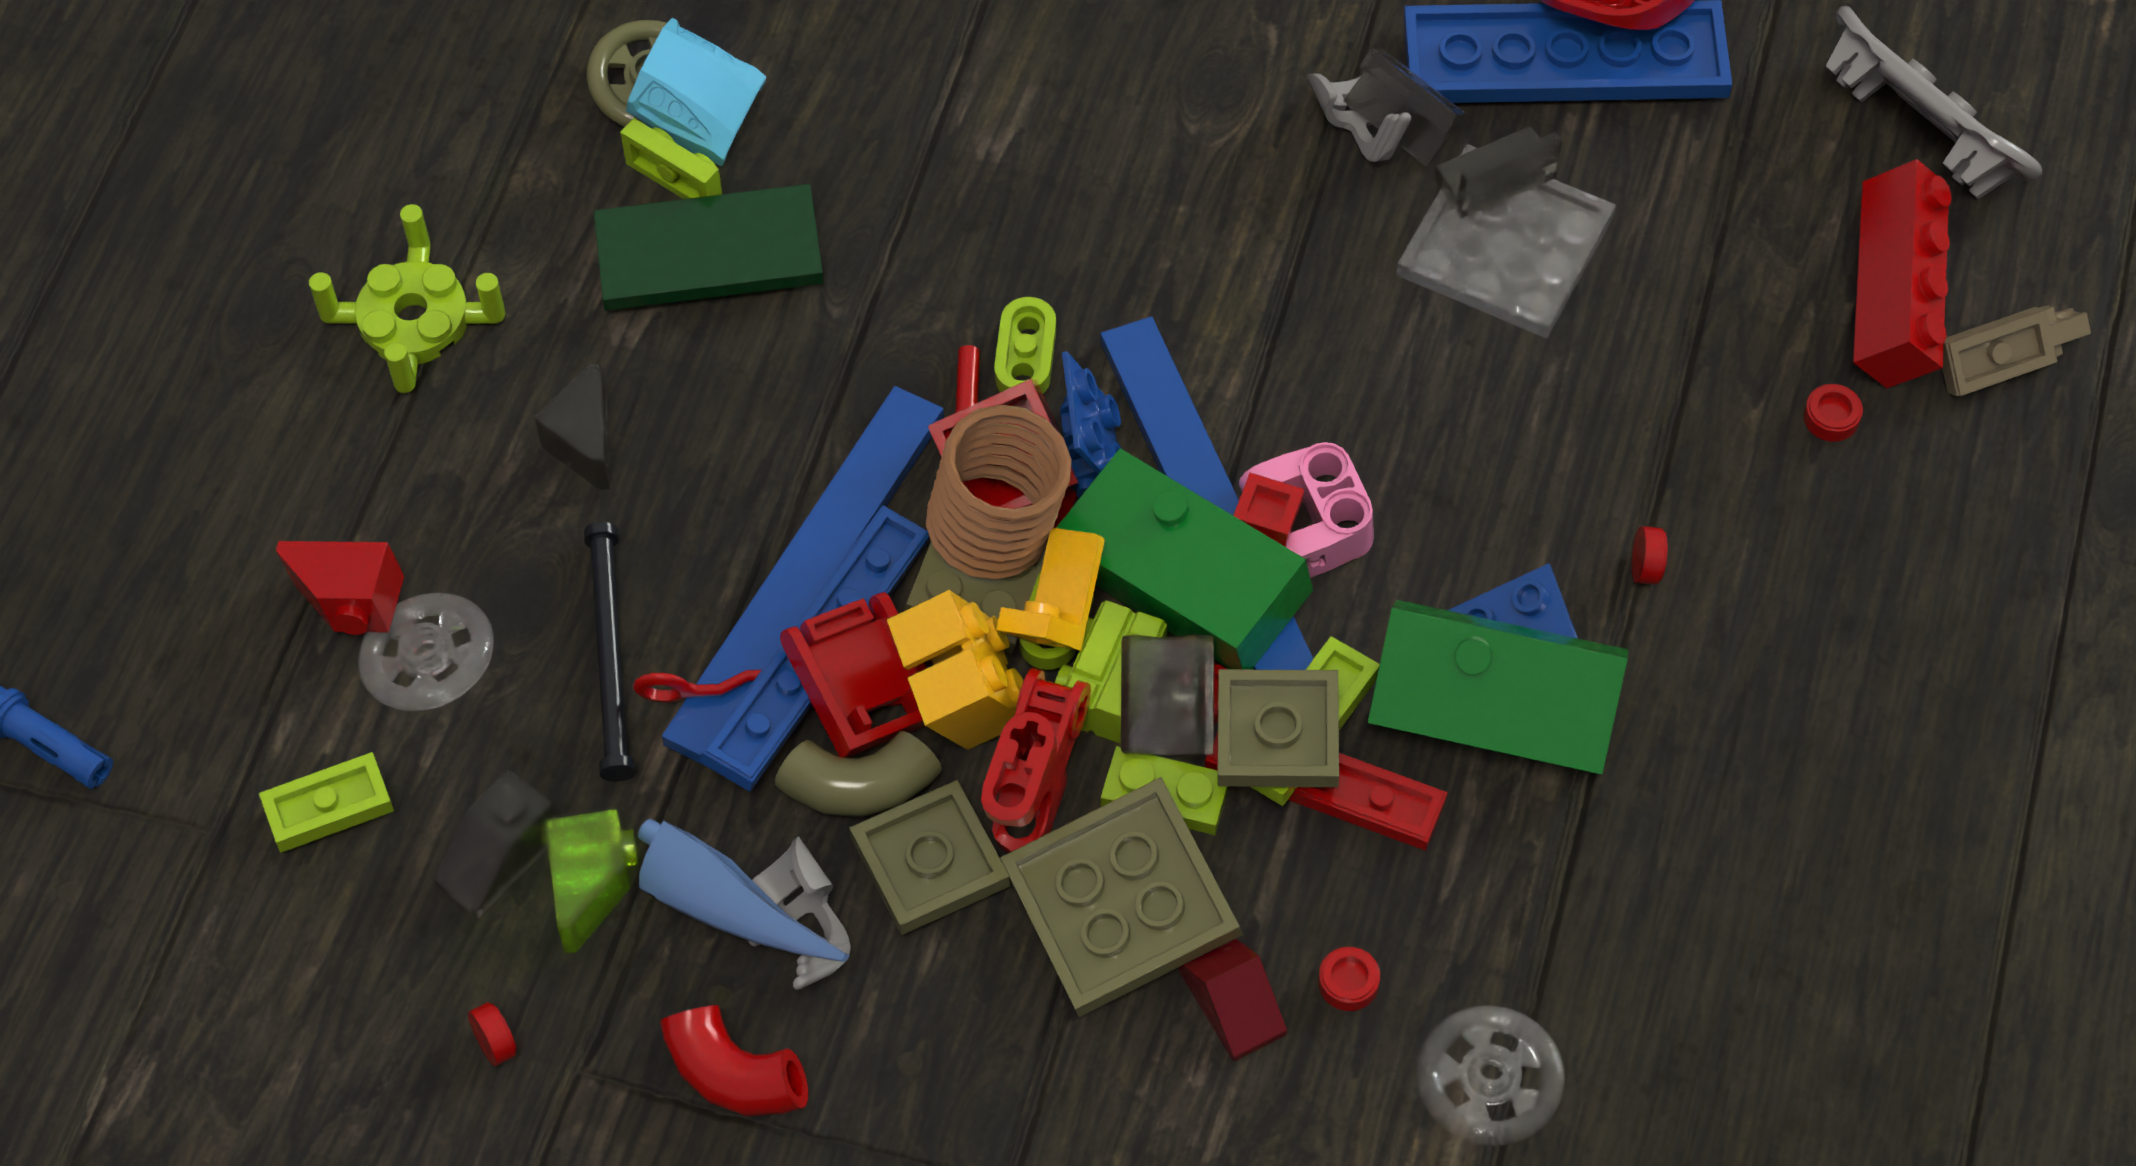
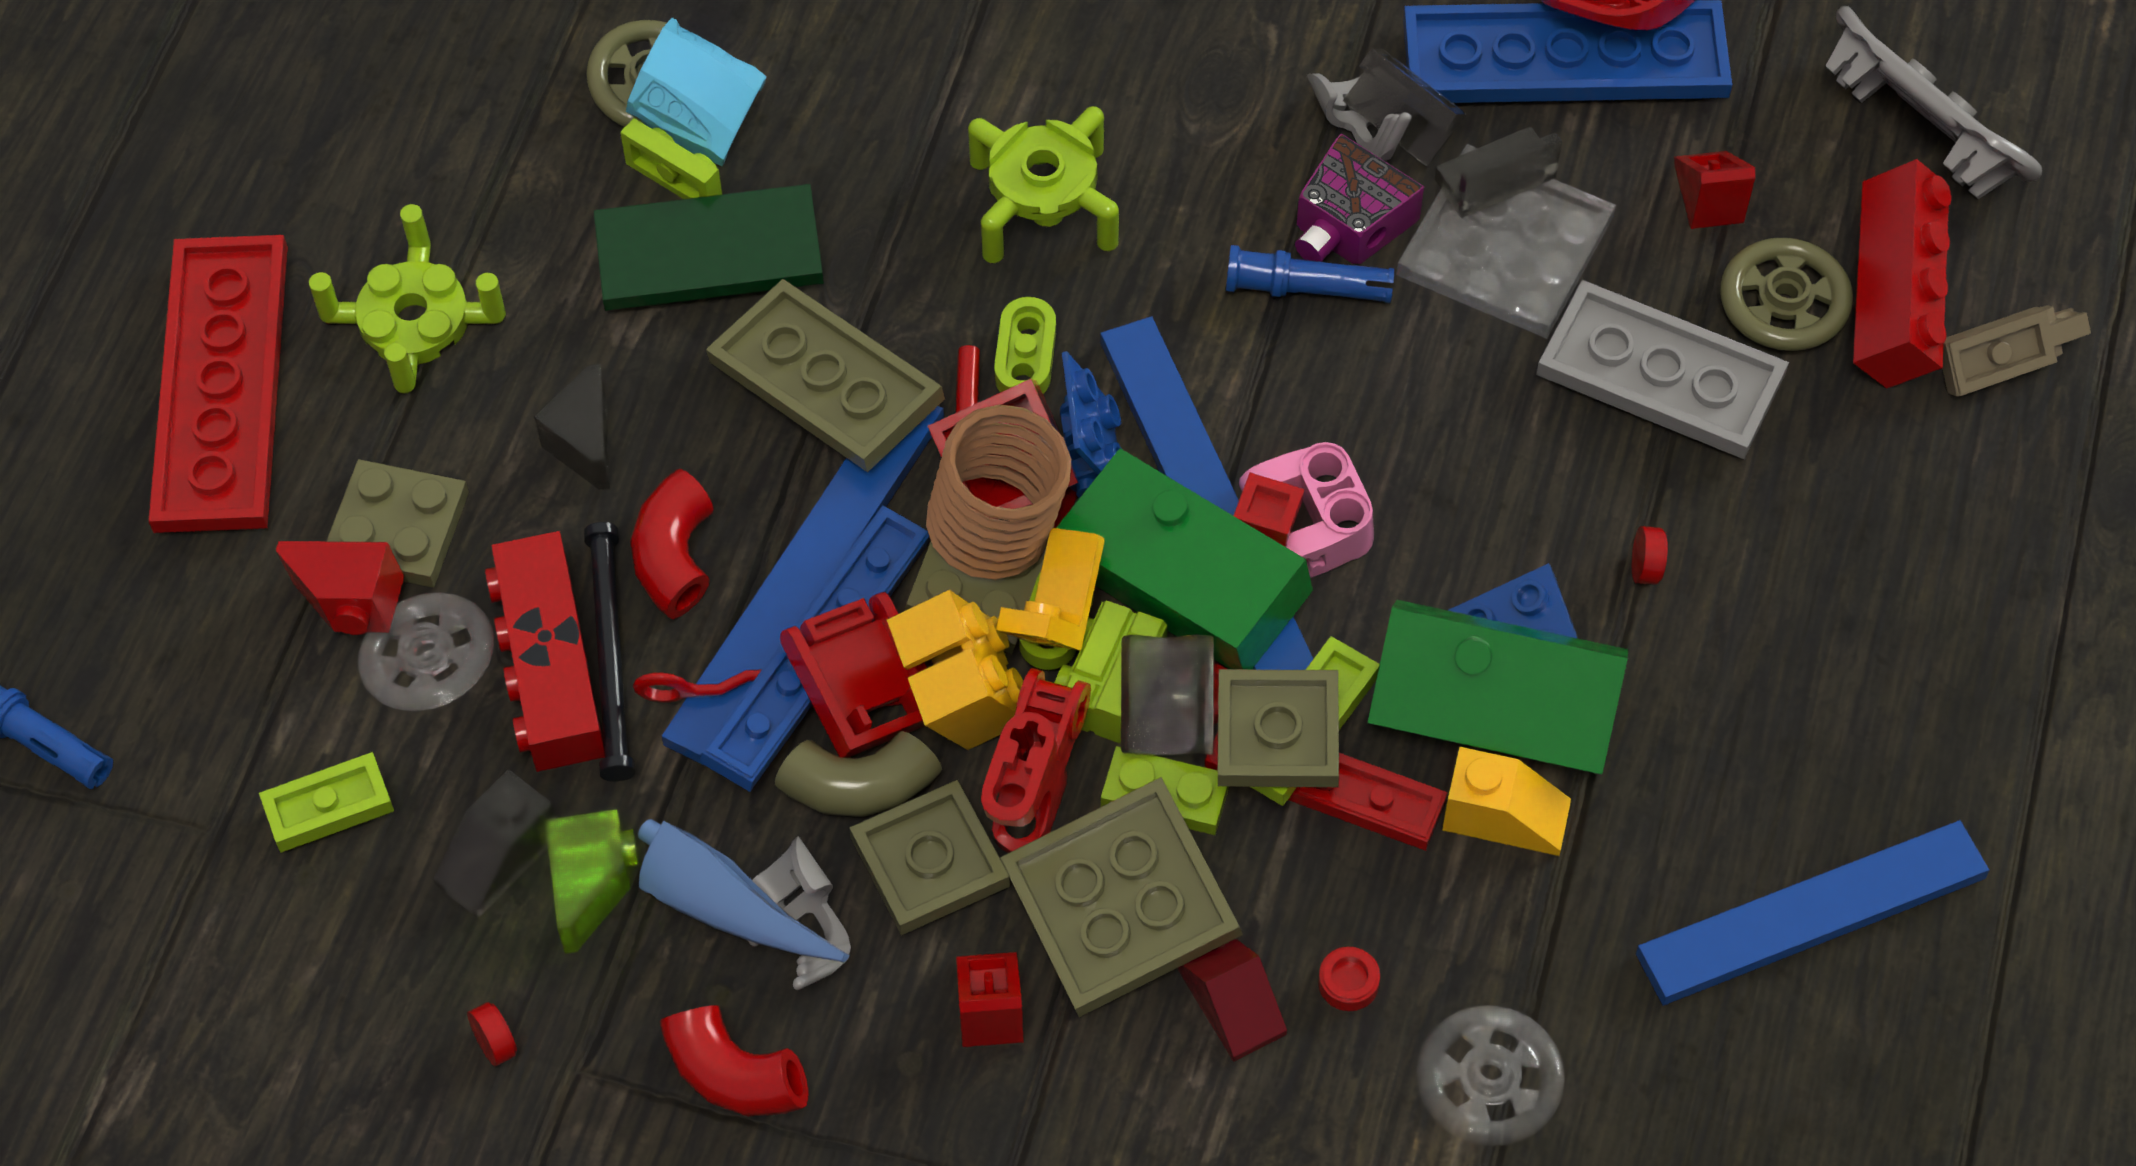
(219, 384): none -> red plate
(407, 510): none -> olive plate
(547, 652): none -> red brick
(662, 540): none -> red cylinder
(825, 375): none -> olive plate
(990, 999): none -> red slope
(1042, 198): none -> lime plate
(1283, 274): none -> blue pin
(1354, 204): none -> torso
(1505, 803): none -> yellow slope
(1662, 369): none -> light grey plate
(1714, 188): none -> red slope
(1788, 279): none -> olive plate
(1811, 912): none -> blue tile
(1833, 412): red tile -> none

